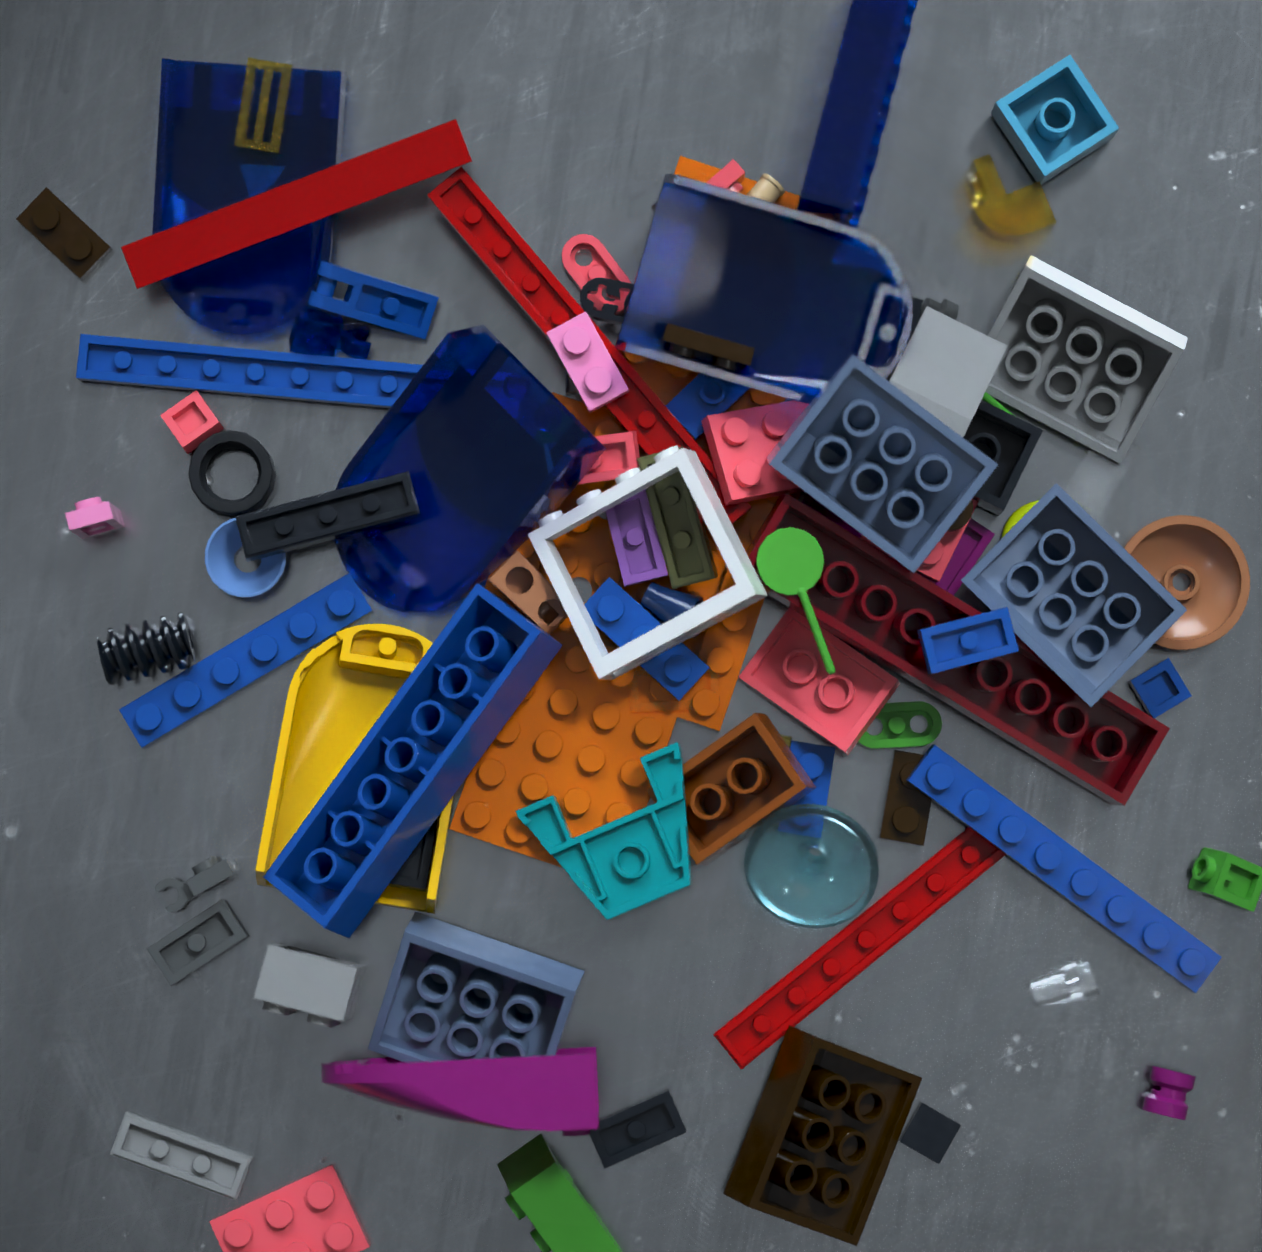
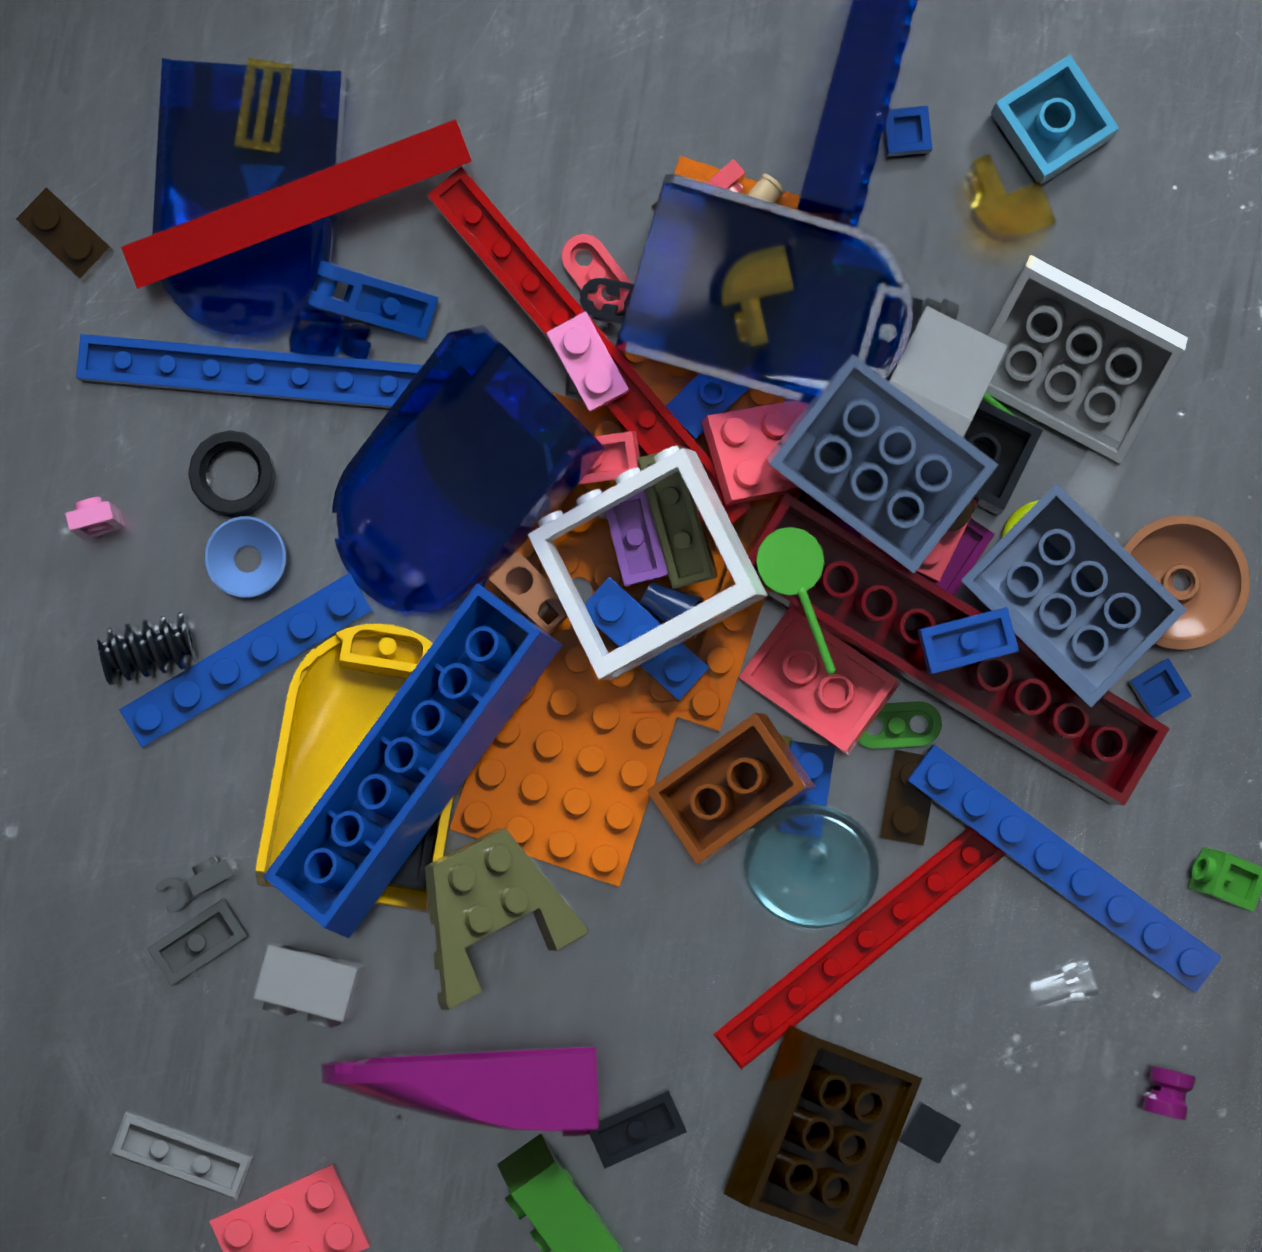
(191, 421): coral plate -> none
(327, 516): black tile -> none
(471, 998): sand blue slope -> none
(481, 892): none -> olive wing
(630, 857): teal wing -> none
(725, 352): dark brown plate -> none
(751, 279): none -> clear yellow brick
(908, 131): none -> blue plate

